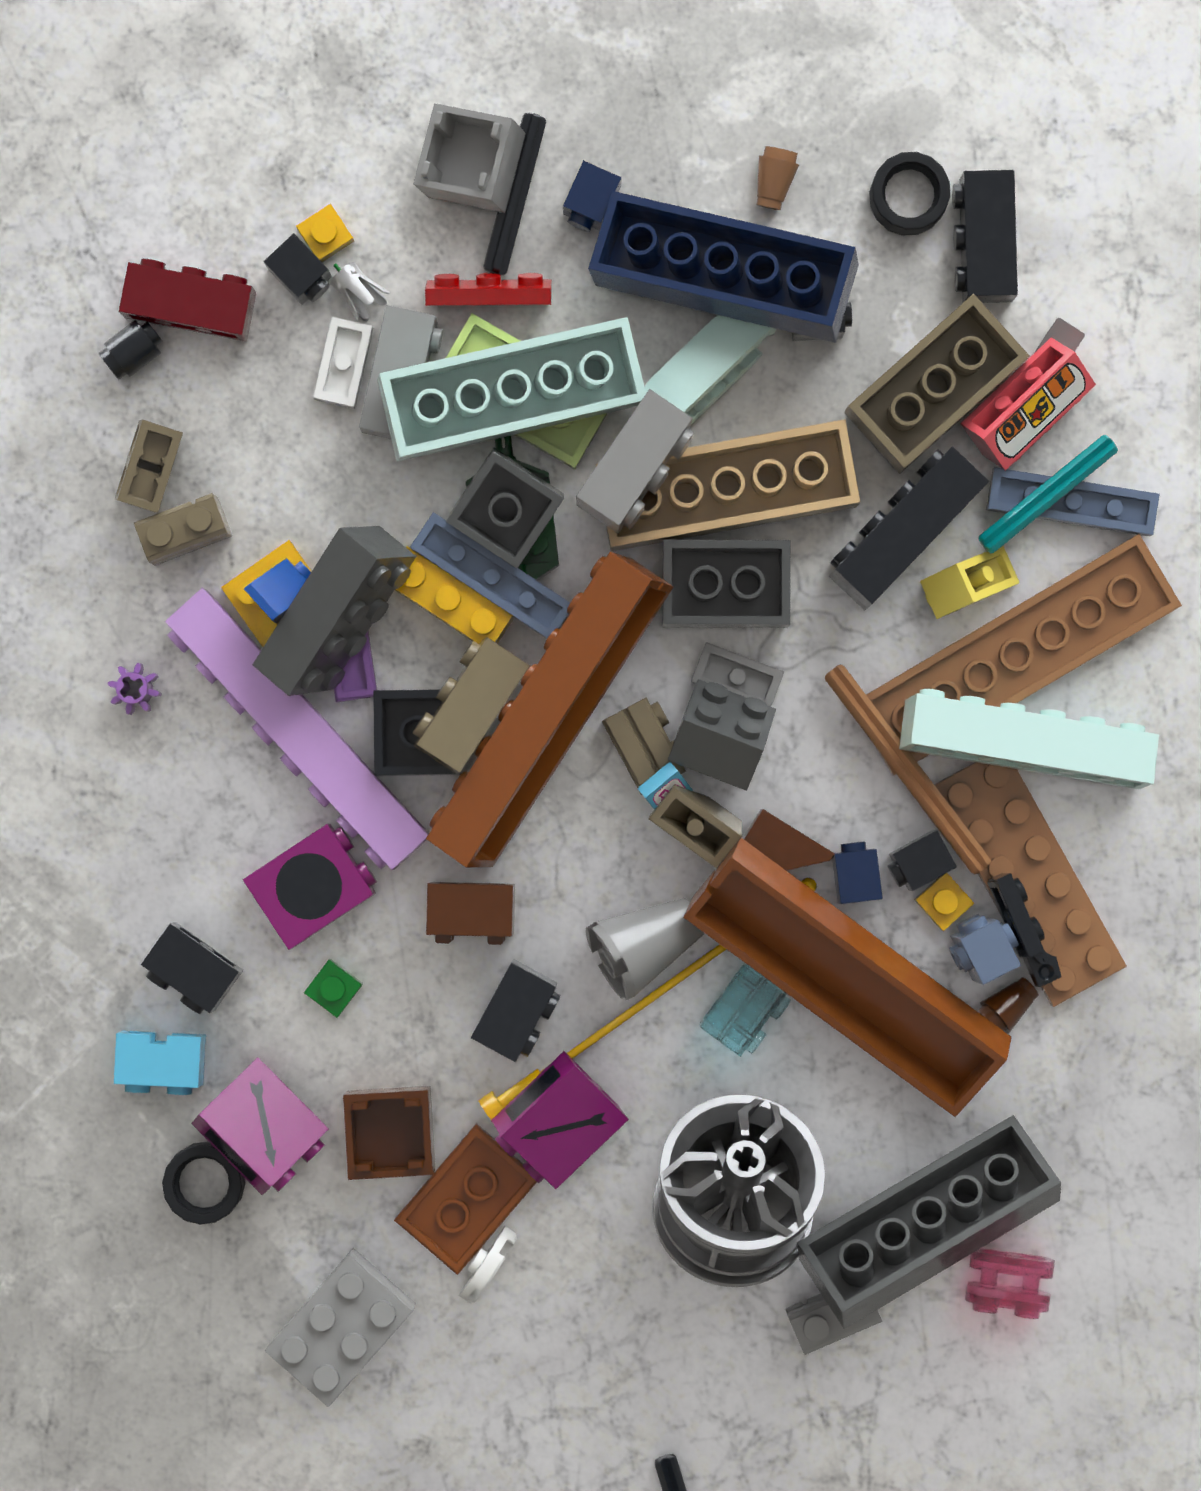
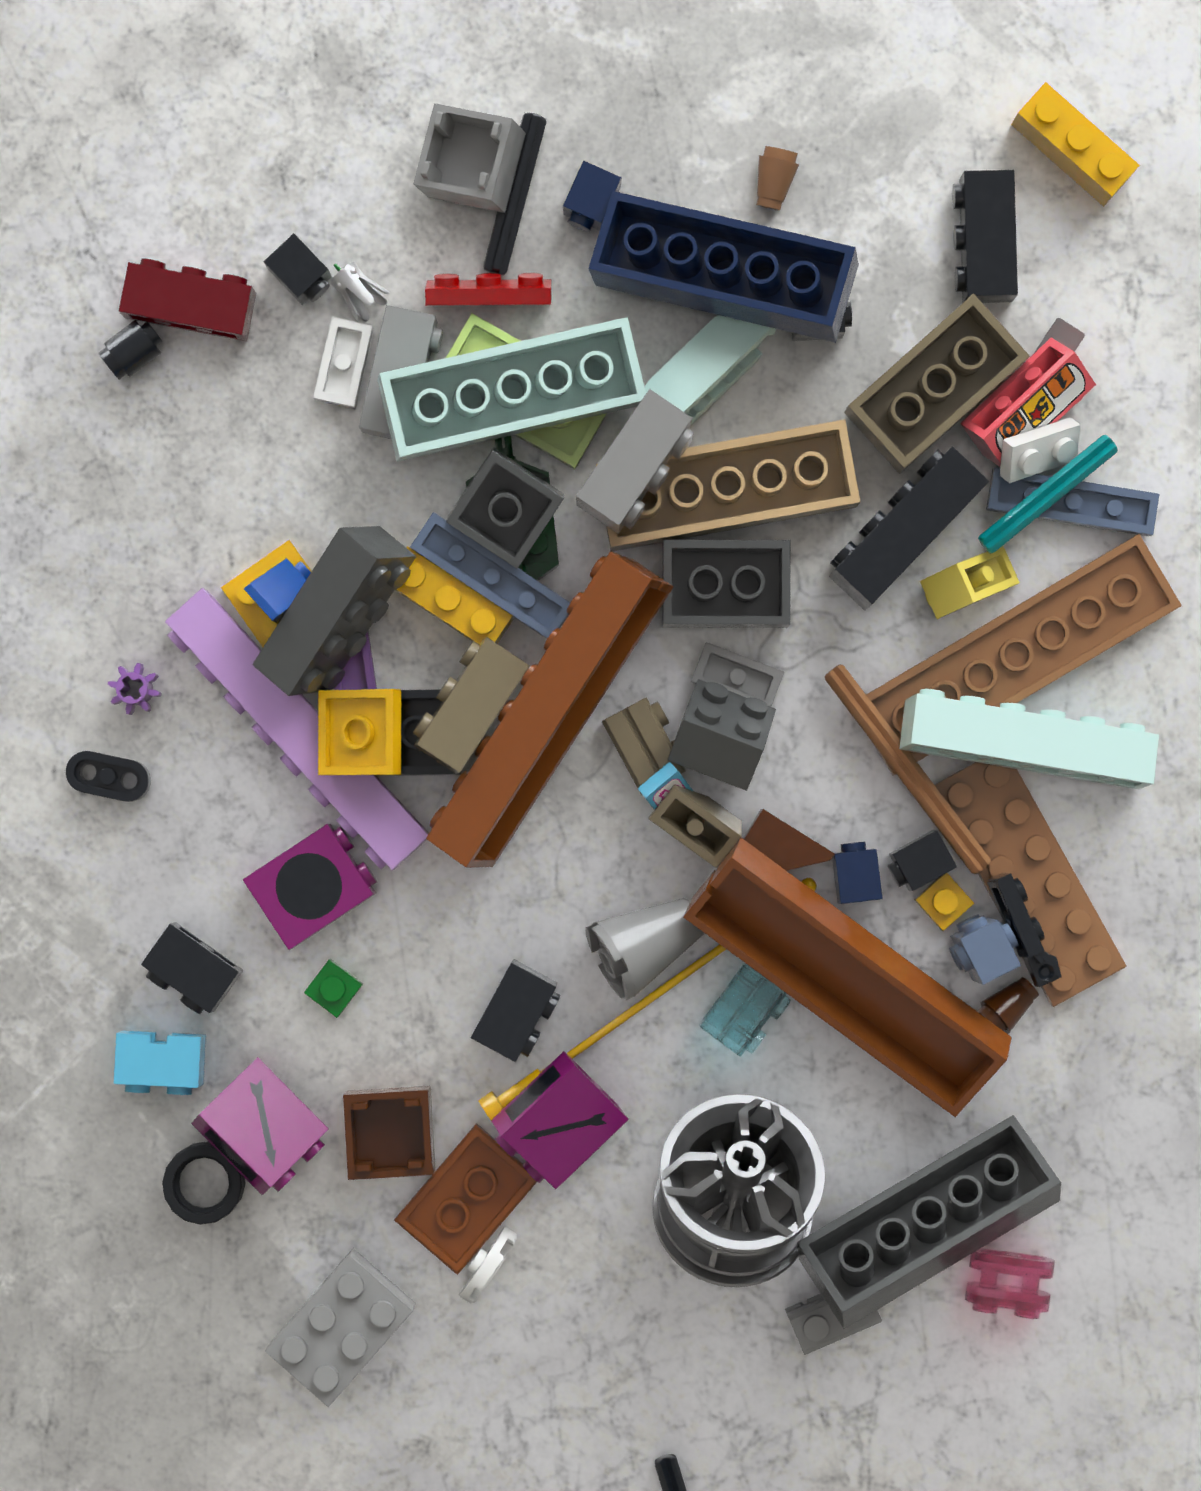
(109, 776): none -> black plate
(148, 465): dark tan brick -> none
(183, 529): dark tan brick -> none
(325, 233): yellow plate -> none
(359, 732): none -> yellow plate
(470, 911): reddish brown container -> none
(920, 163): black tyre -> none
(1039, 450): none -> white plate
(1074, 144): none -> yellow brick

